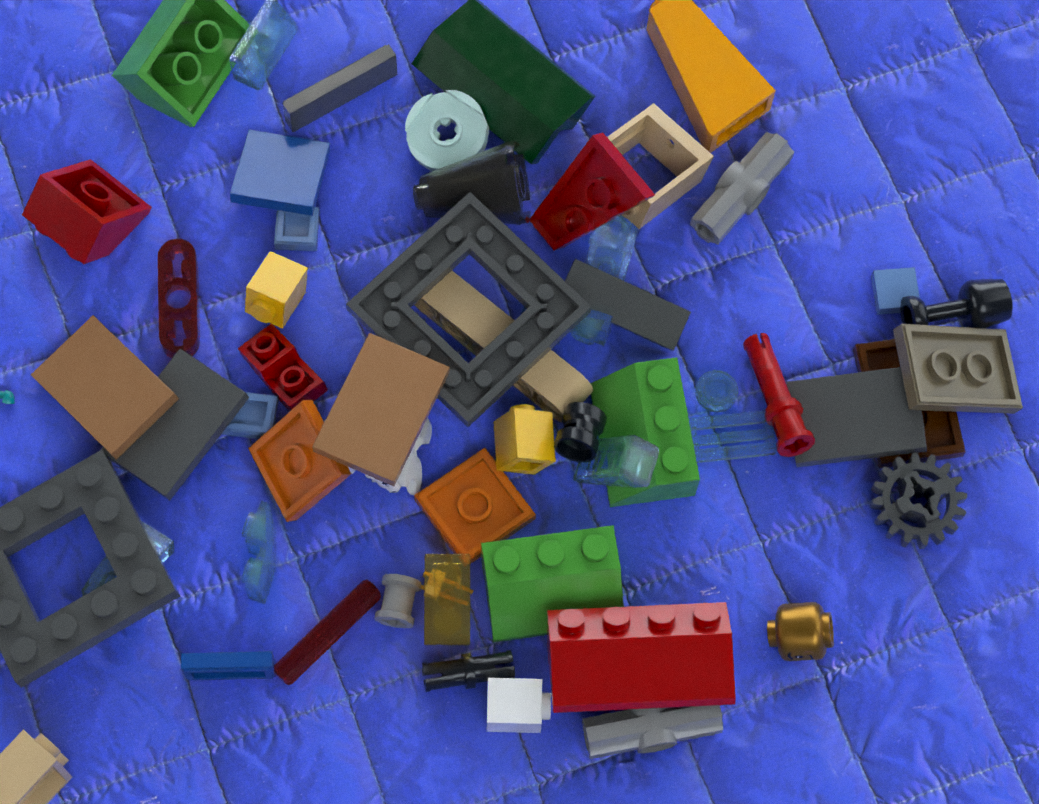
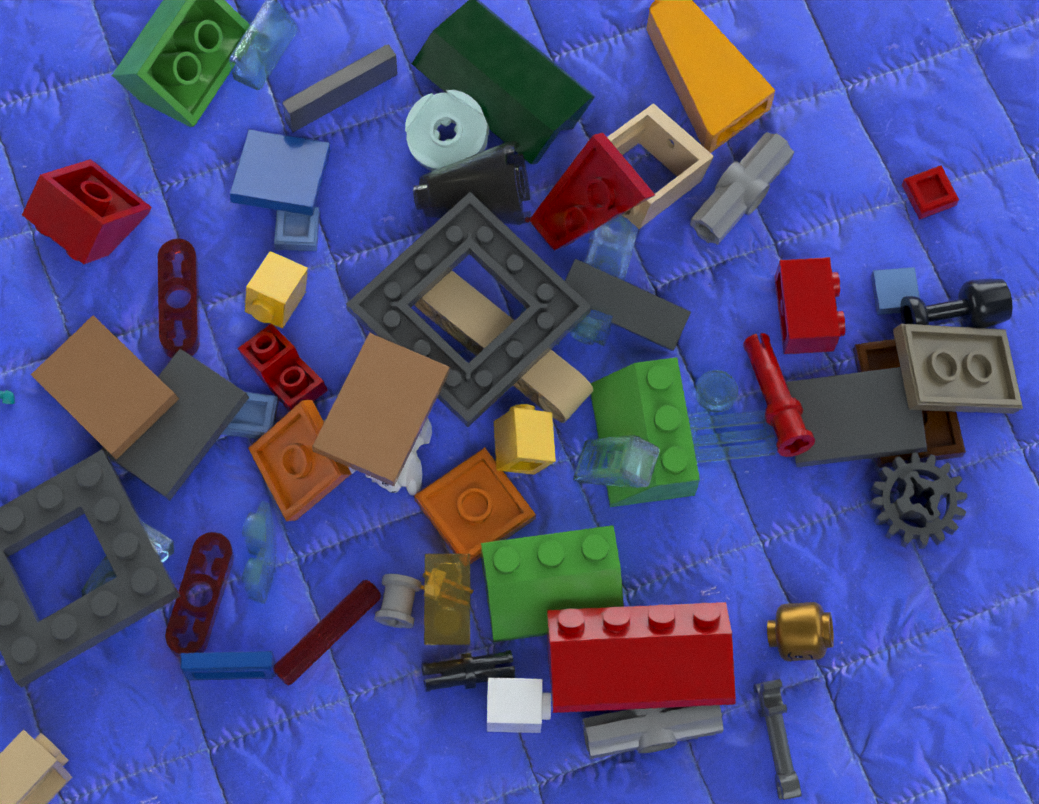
(197, 561): none -> clear red beam
(580, 432): black wheel -> none
(772, 709): none -> dark grey bar
(808, 305): none -> red brick
(930, 192): none -> red tile

